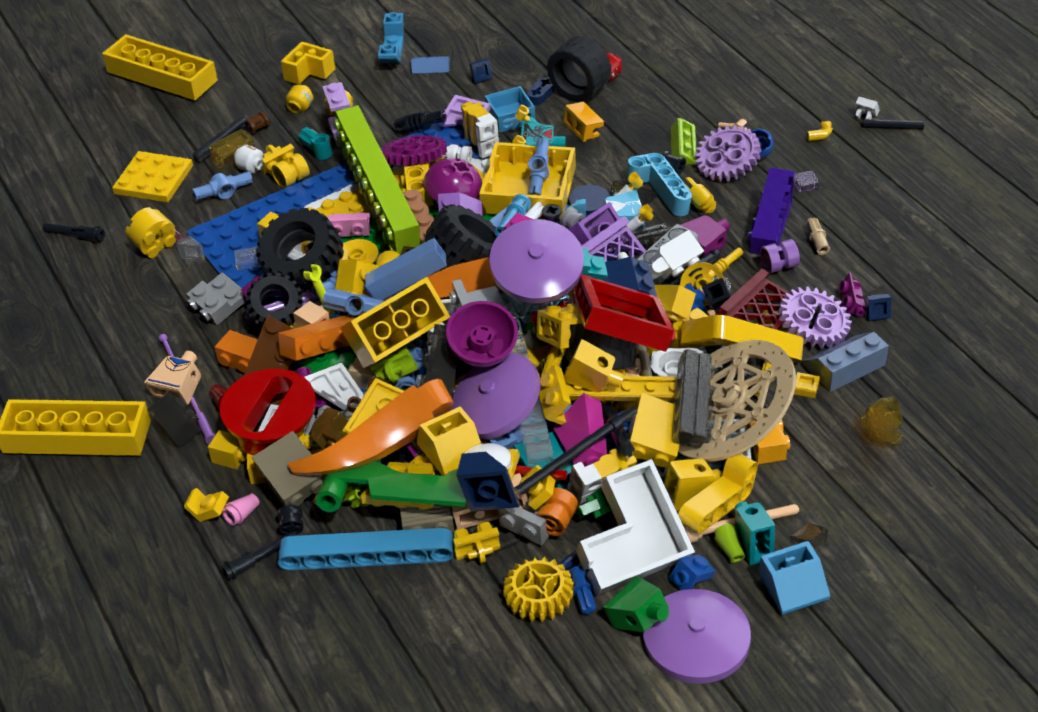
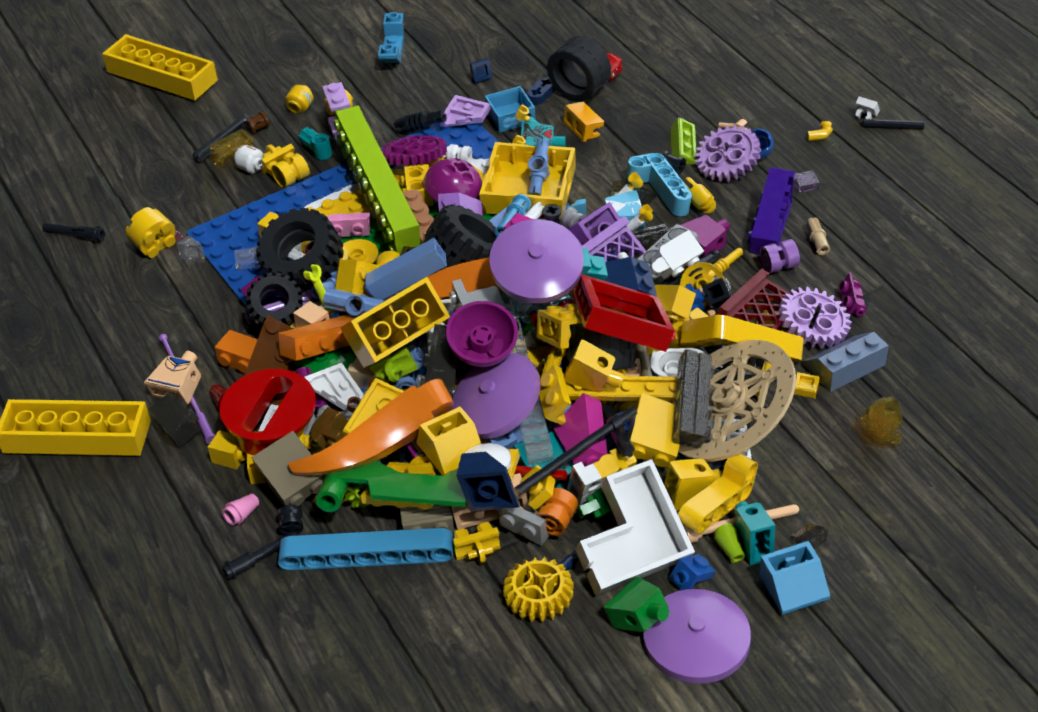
(152, 176): yellow plate -> none
(205, 507): yellow bracket -> none
(216, 298): light grey plate -> none
(222, 186): medium blue pin -> none
(306, 61): yellow brick -> none
(430, 64): medium blue slope -> none
(479, 127): hips -> none
(582, 590): blue axle -> none
(594, 196): dark blue tile -> none
(773, 446): light orange brick -> none
(878, 306): dark blue tile -> none

